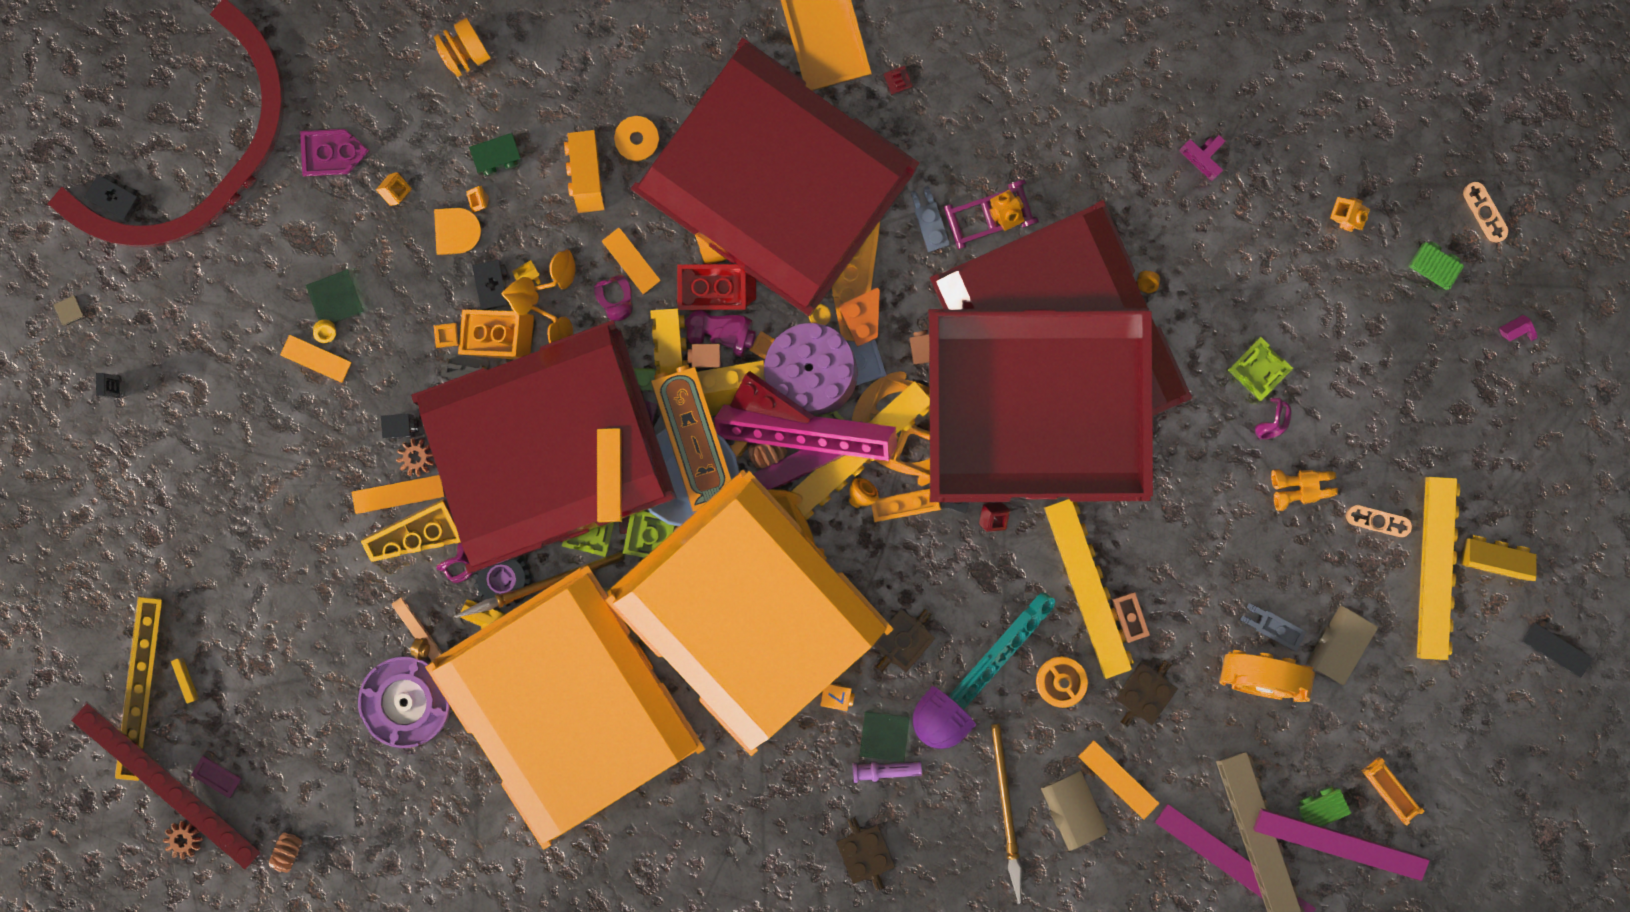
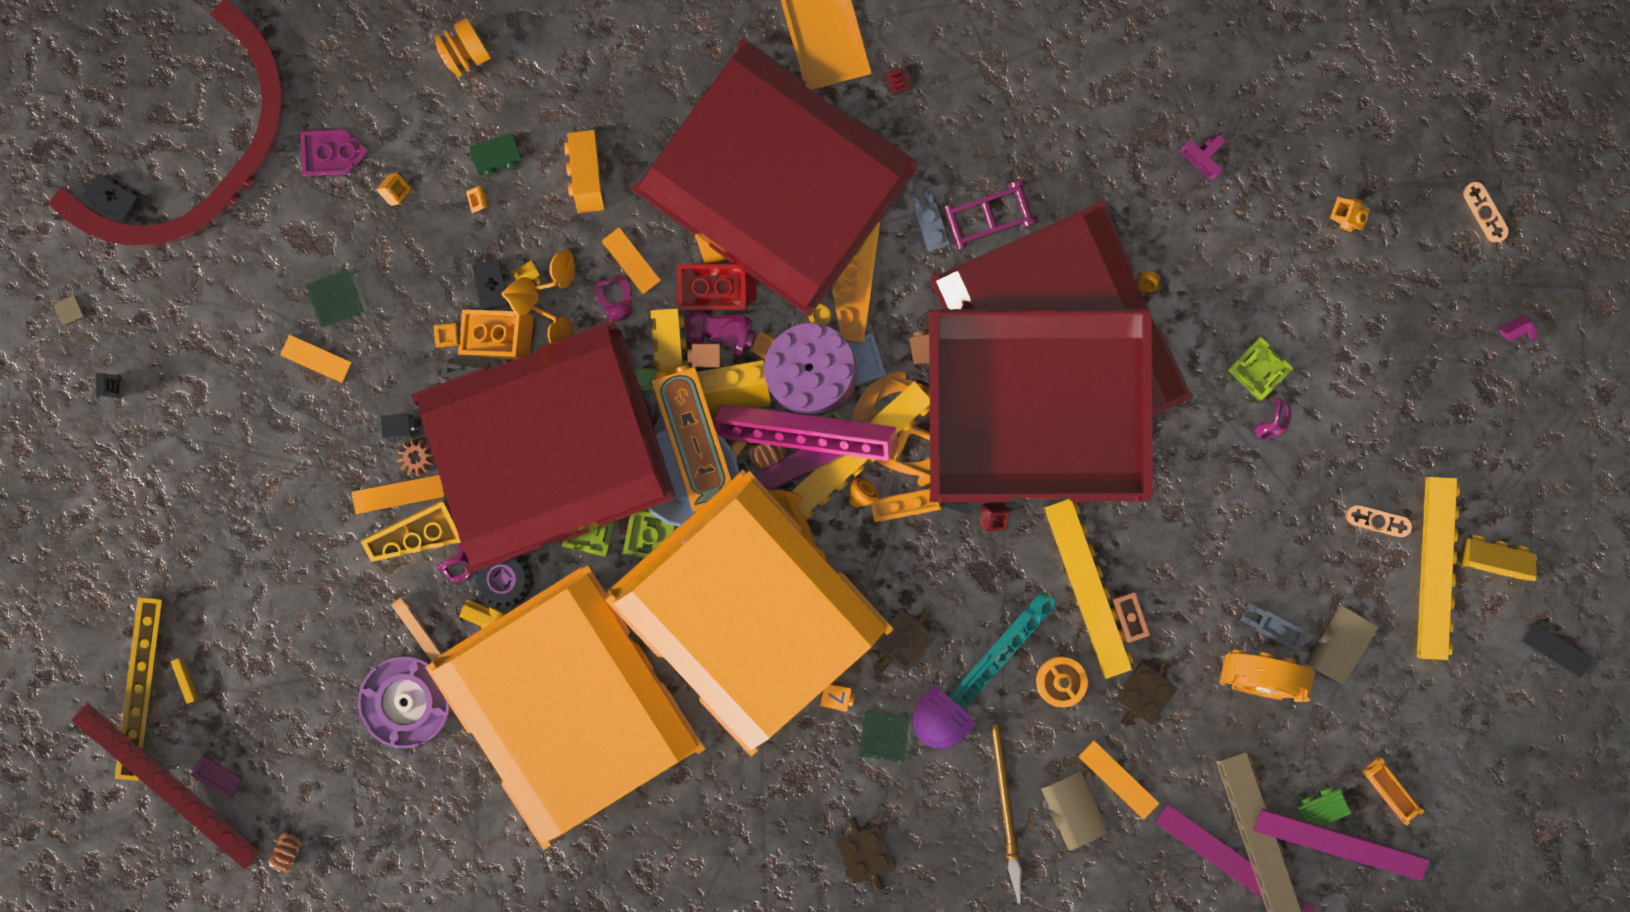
(177, 845): nougat gear -> none
(324, 331): yellow tile -> none
(420, 648): pearl gold plate -> none
(456, 231): light orange tile -> none
(510, 596): pearl gold piece -> none
(609, 475): light orange tile -> none
(633, 125): light orange tile -> none
(760, 397): dark red wing -> none
(862, 316): orange wing -> none
(875, 771): medium lavender pin -> none
(1004, 206): light orange brick -> none
(1309, 487): light orange piece -> none
(1436, 265): bright green brick -> none

